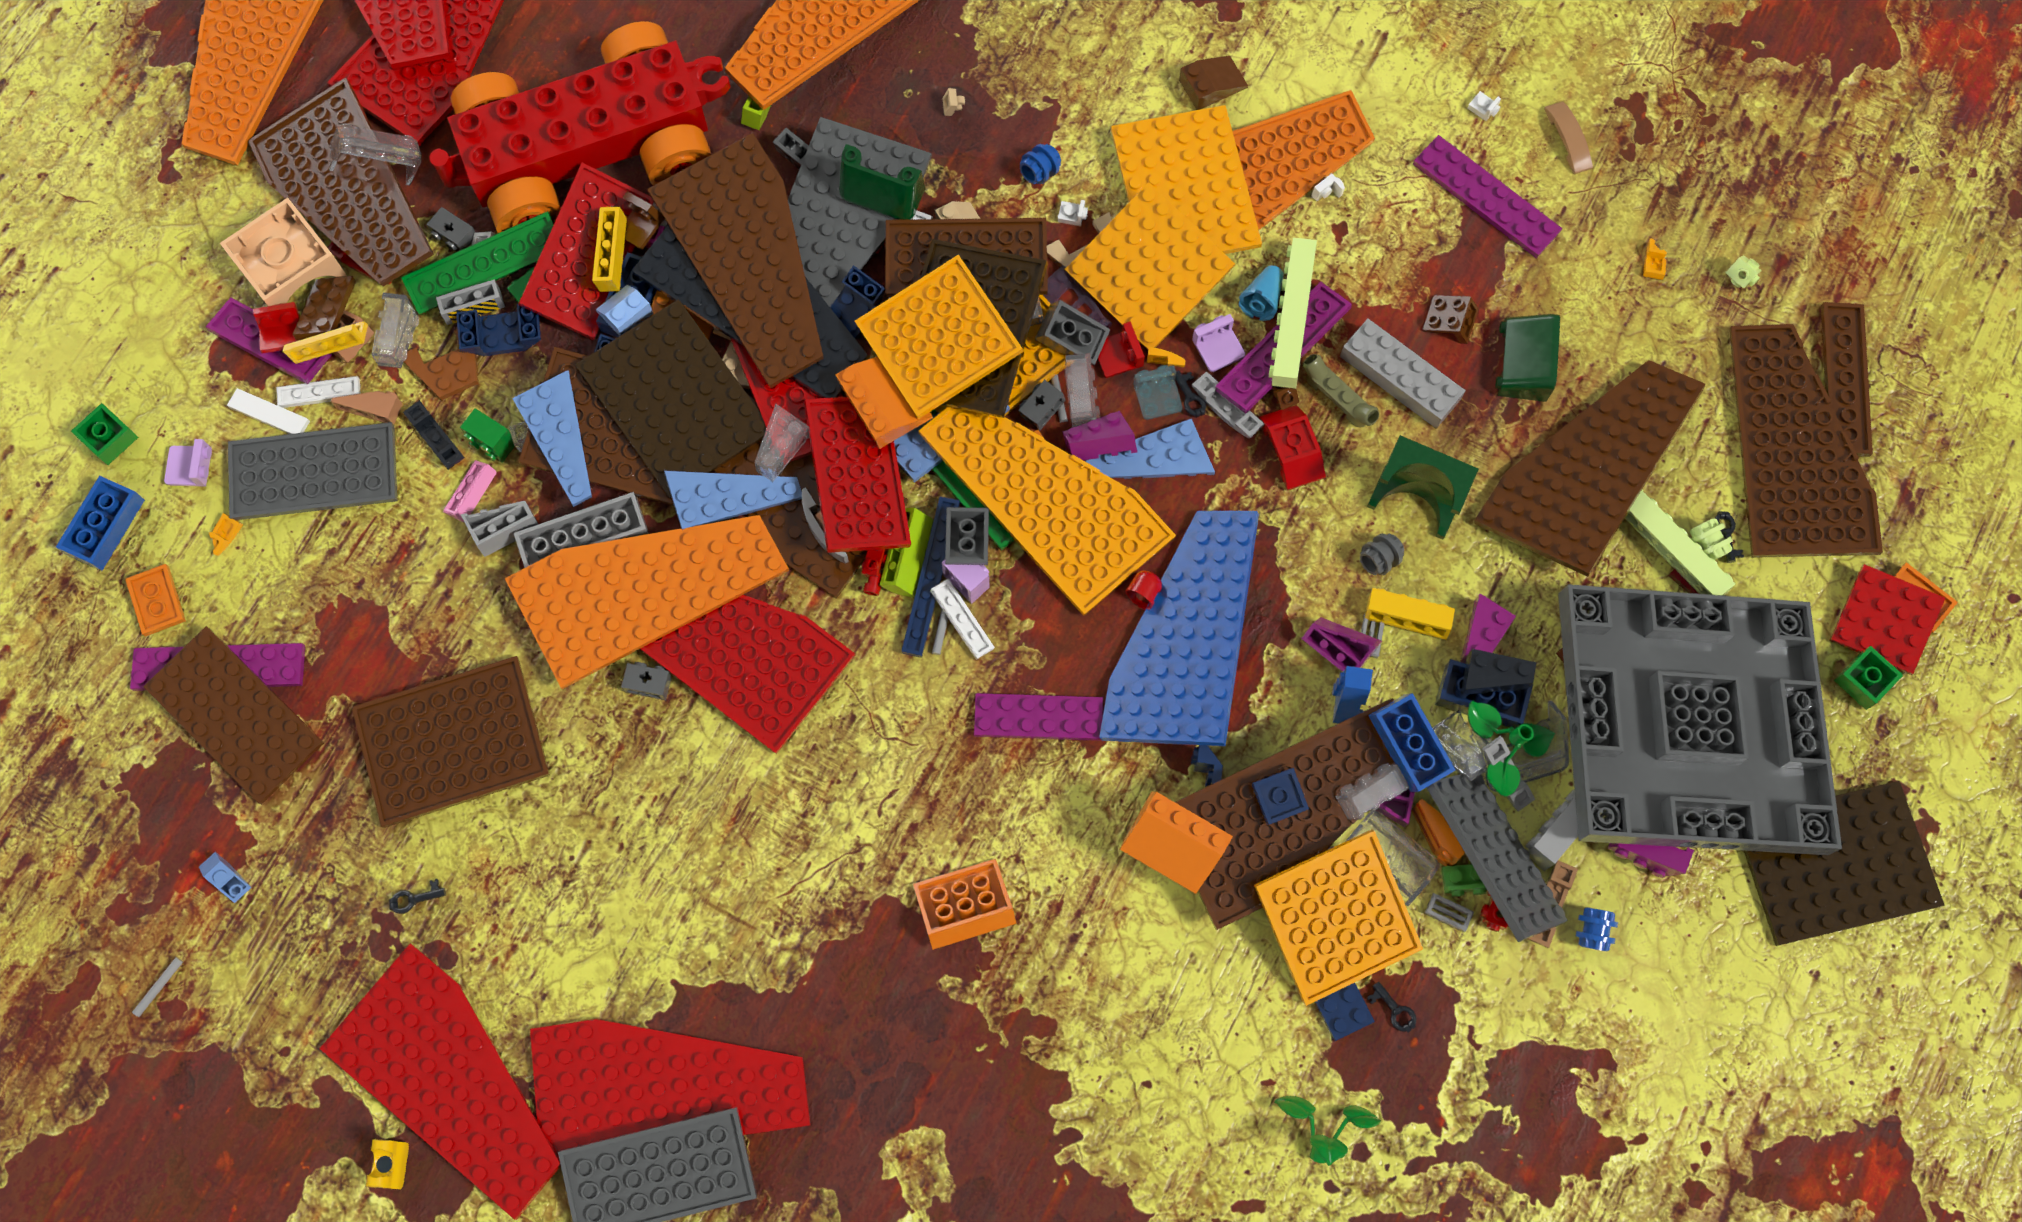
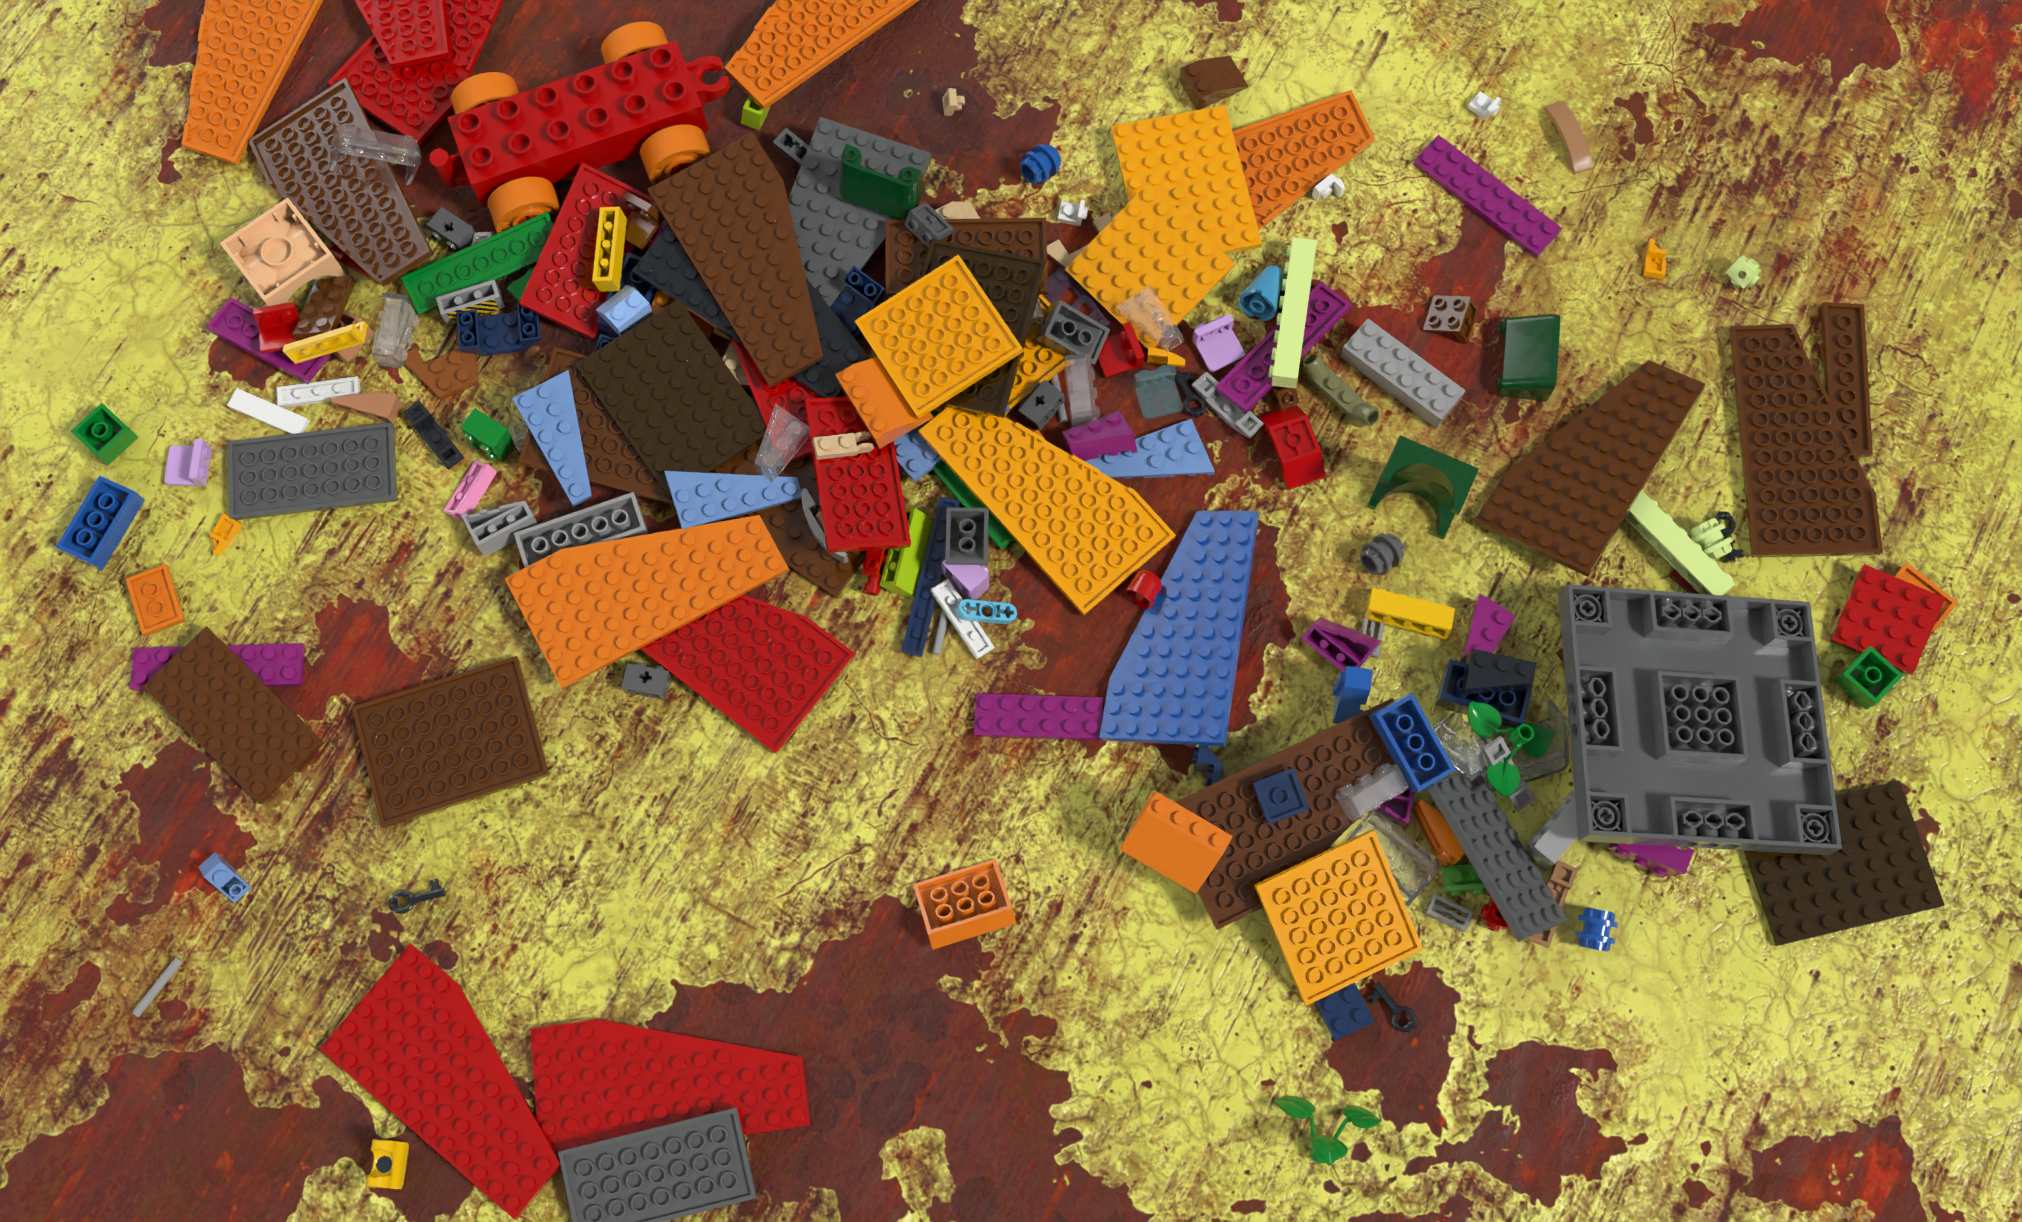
(841, 445): none -> tan hinge
(927, 224): none -> dark grey bracket
(995, 607): none -> medium azure beam
(1152, 318): none -> clear wedge

